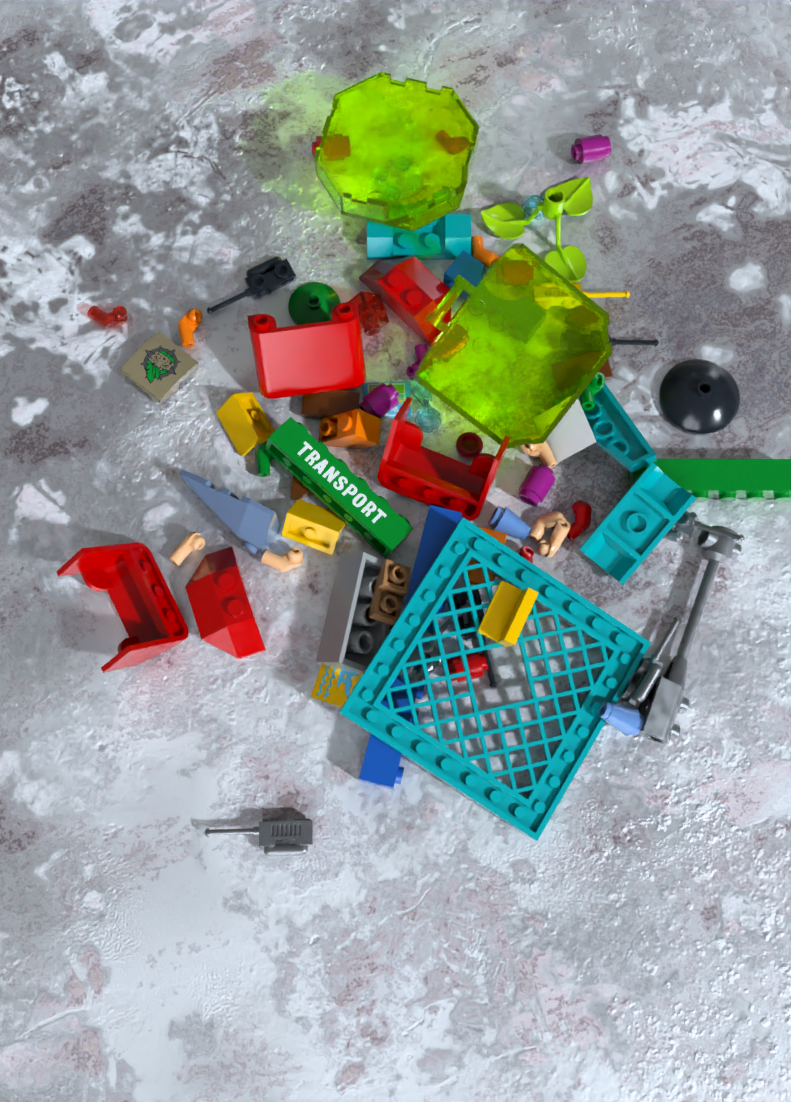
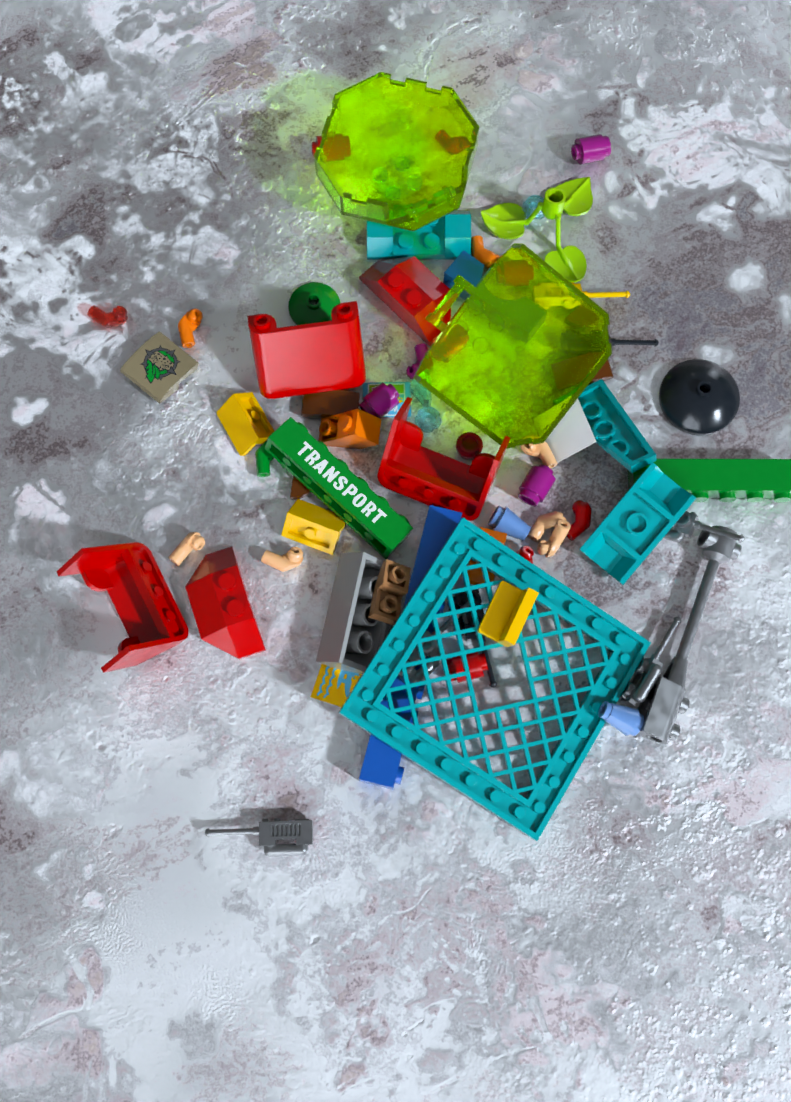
(244, 518): sand blue wedge -> none
(260, 284): black piece -> none
(371, 312): clear red brick -> none
(591, 390): green arm -> none

